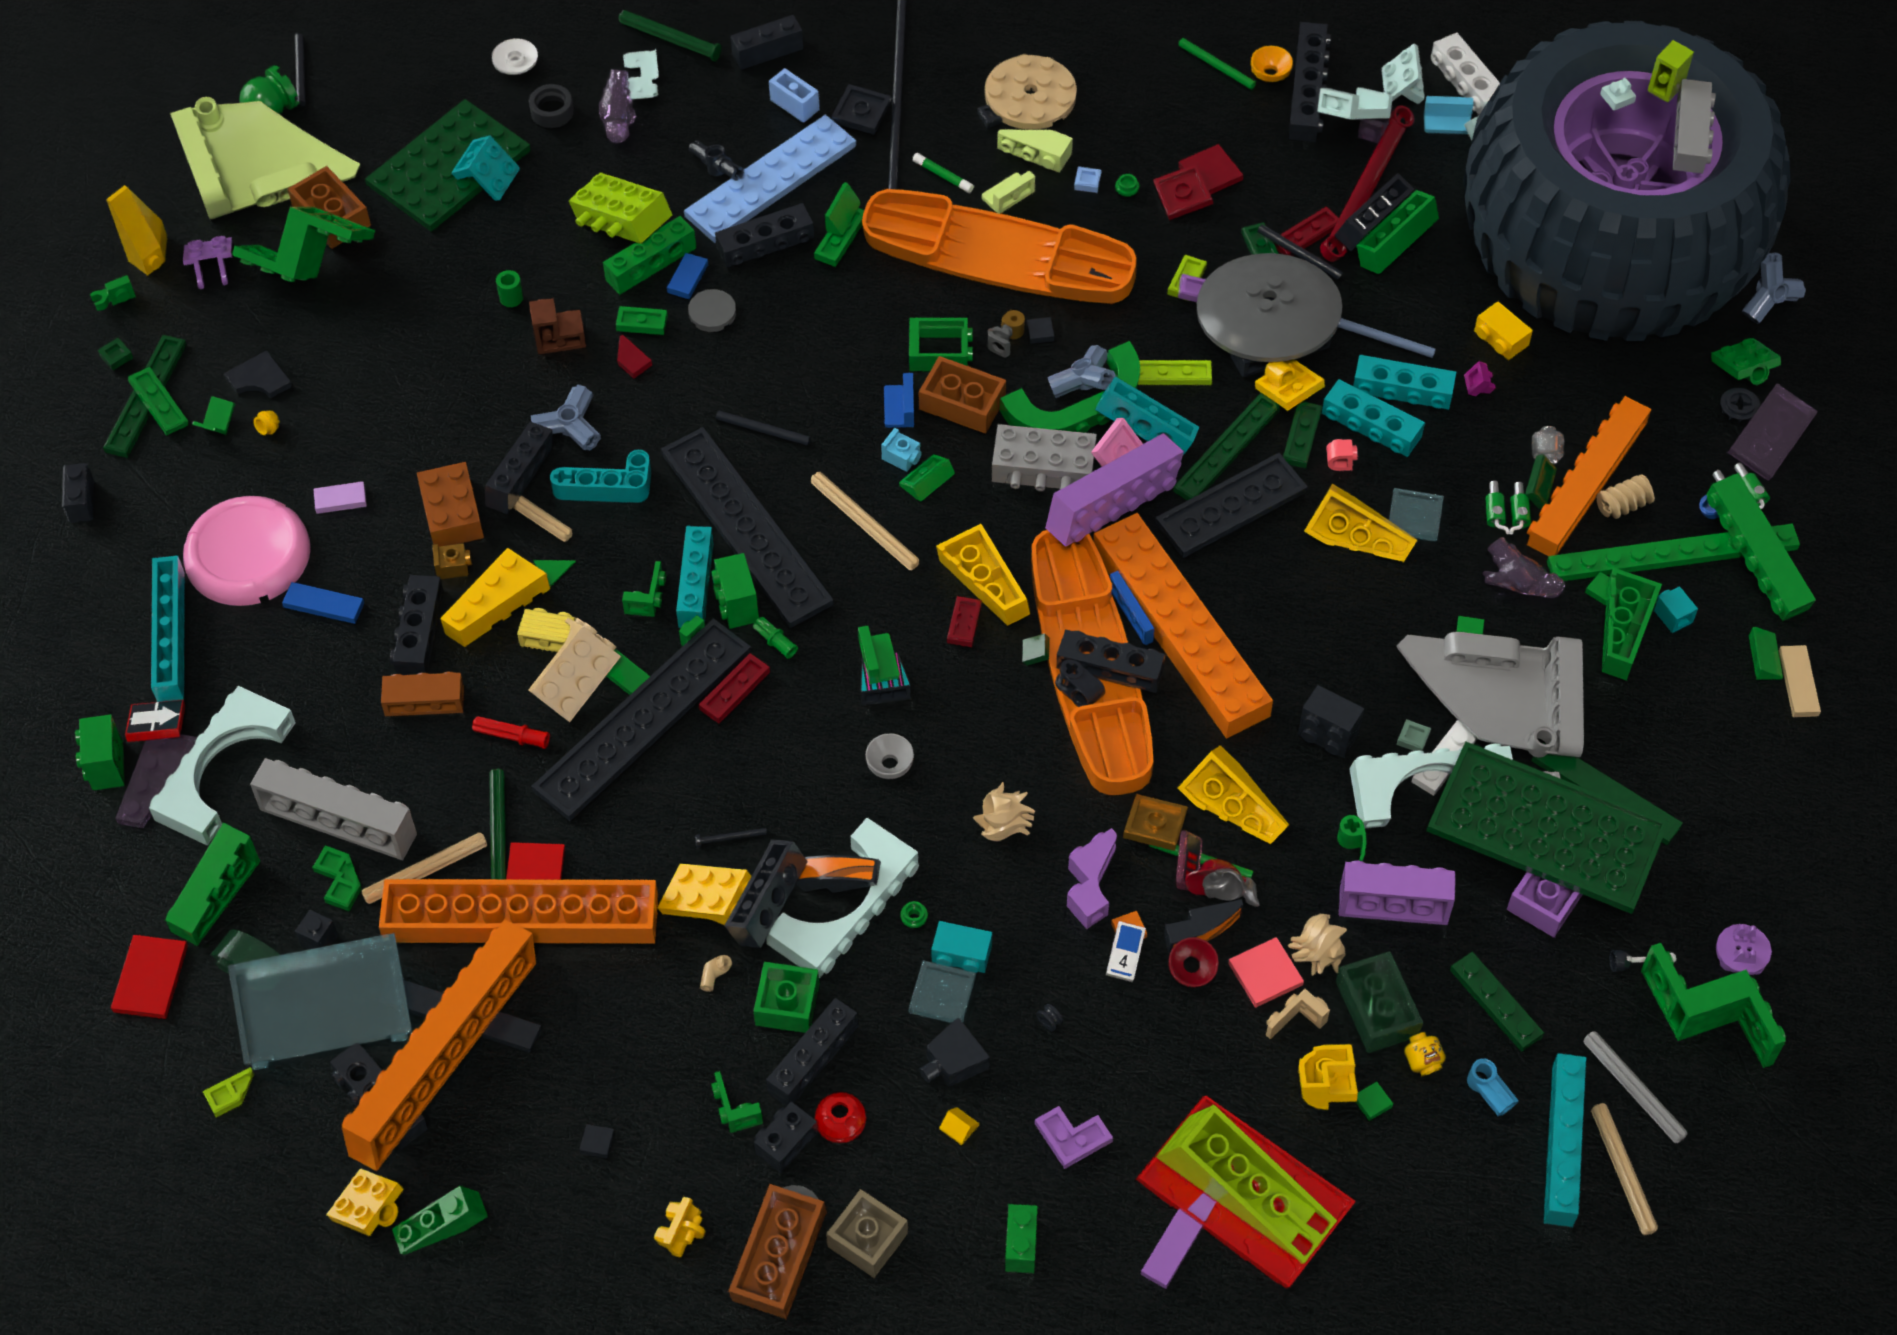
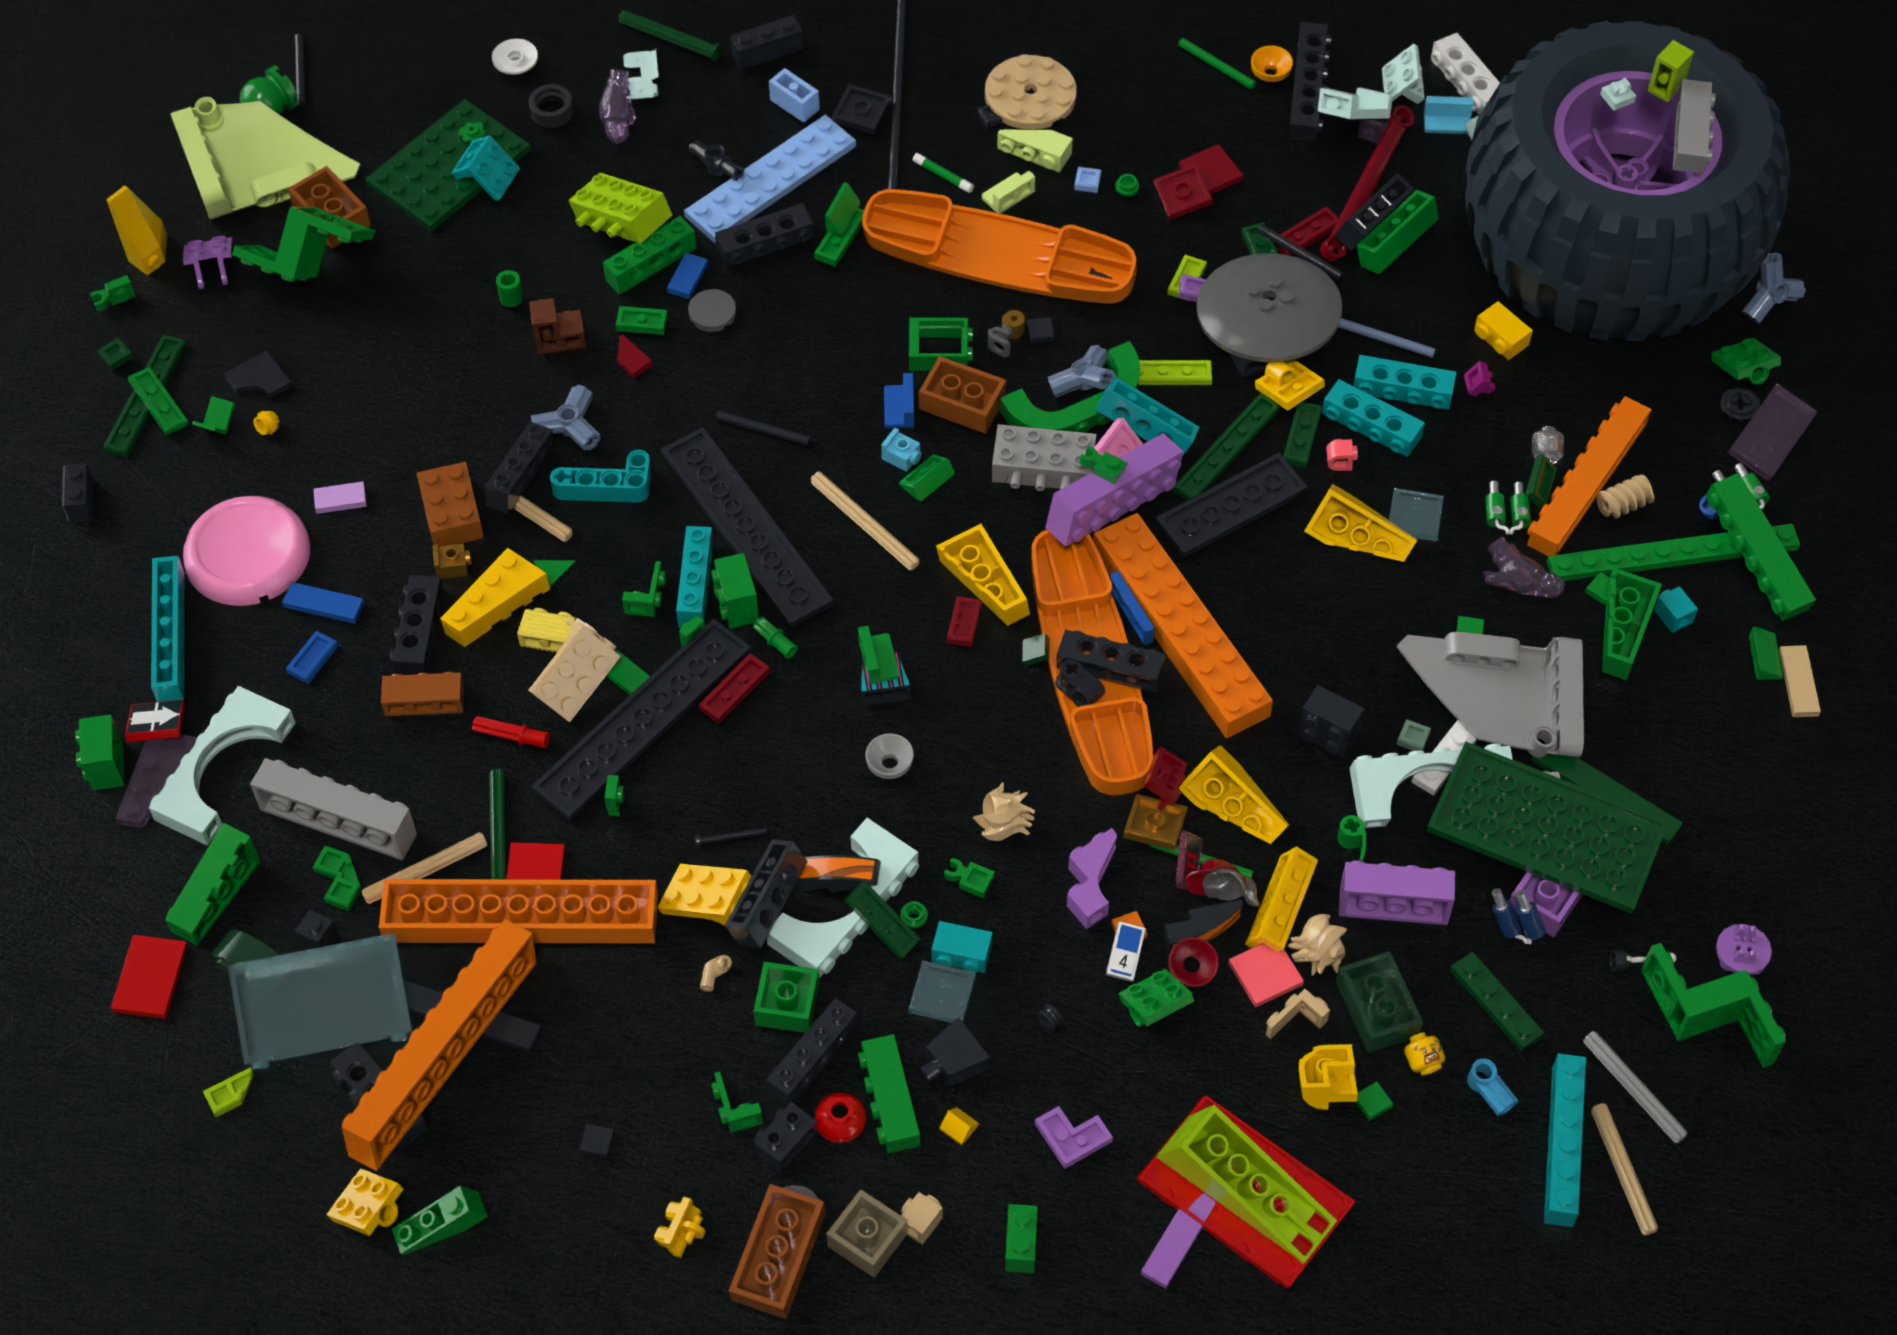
(312, 657): none -> blue tile
(472, 131): none -> green plant
(614, 795): none -> green plate
(882, 919): none -> dark green tile
(890, 1094): none -> green brick
(922, 1216): none -> tan brick
(972, 879): none -> green plate
(1105, 466): none -> green plate
(1155, 998): none -> green plate
(1165, 777): none -> dark red bracket
(1282, 900): none -> yellow fence
(1527, 913): none -> dark blue piece

